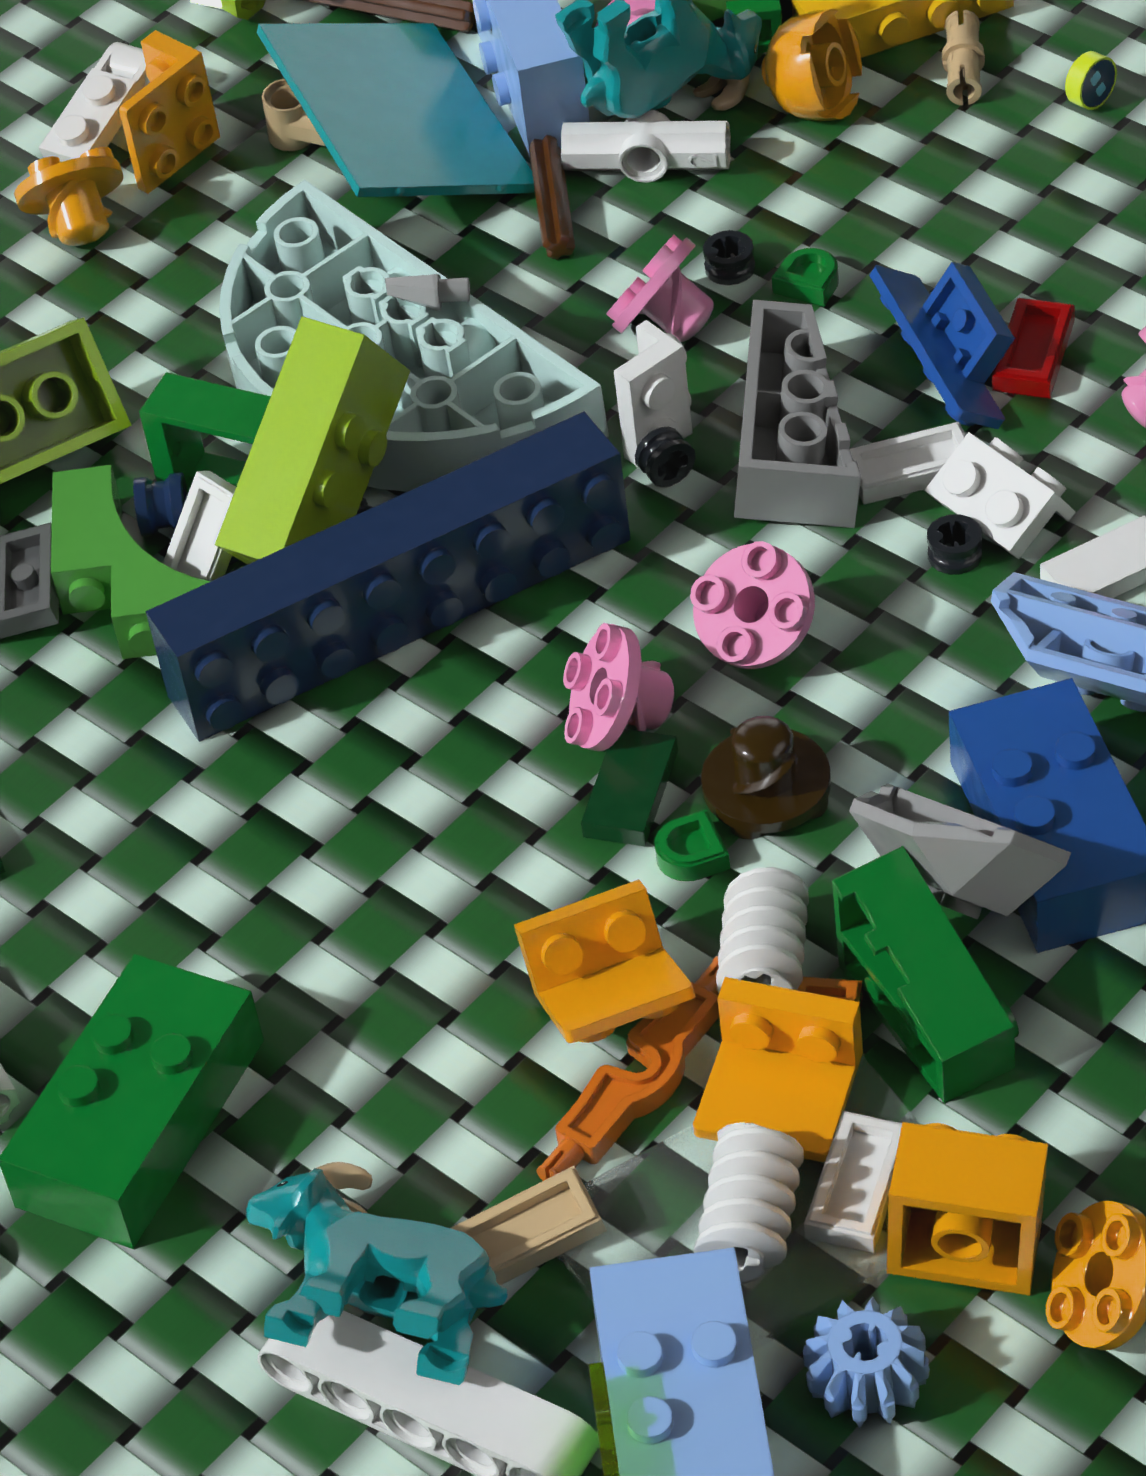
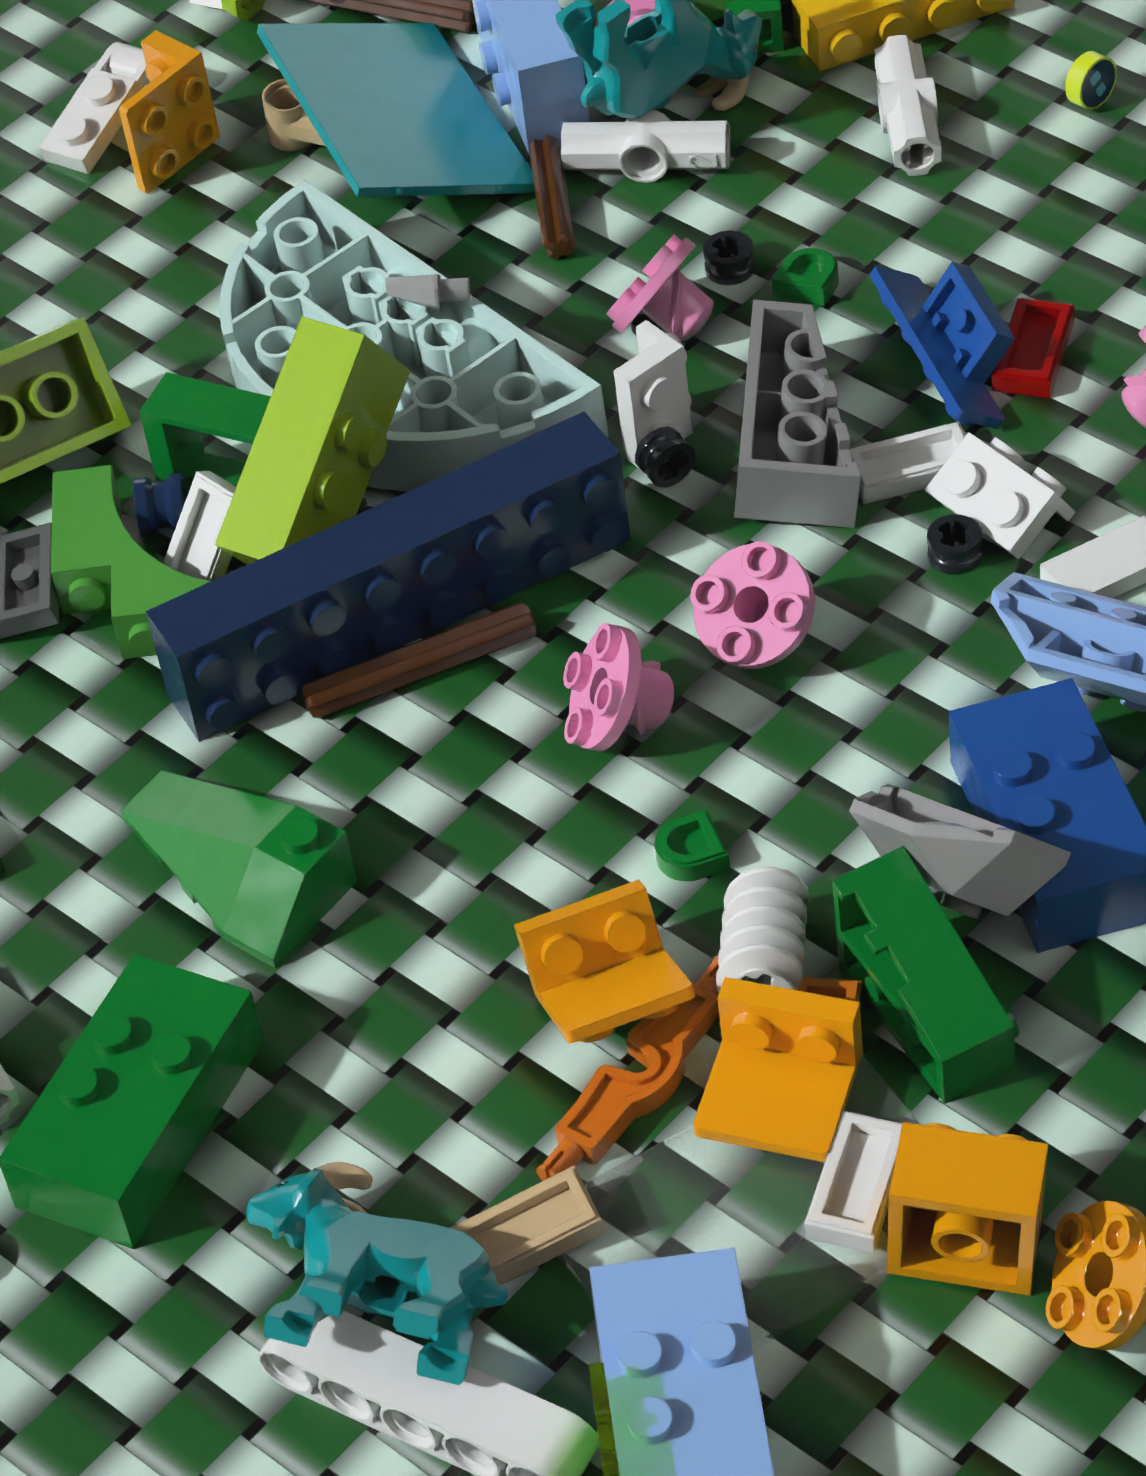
(71, 194): light orange plate -> none
(247, 859): none -> green wedge
(418, 660): none -> reddish brown axle
(630, 787): dark green tile -> none
(751, 1196): white piece -> none
(766, 778): dark brown plate -> none
(813, 66): light orange cylinder -> none
(866, 1362): light blue gear -> none
(907, 105): none -> white piece
(963, 57): tan pin -> none

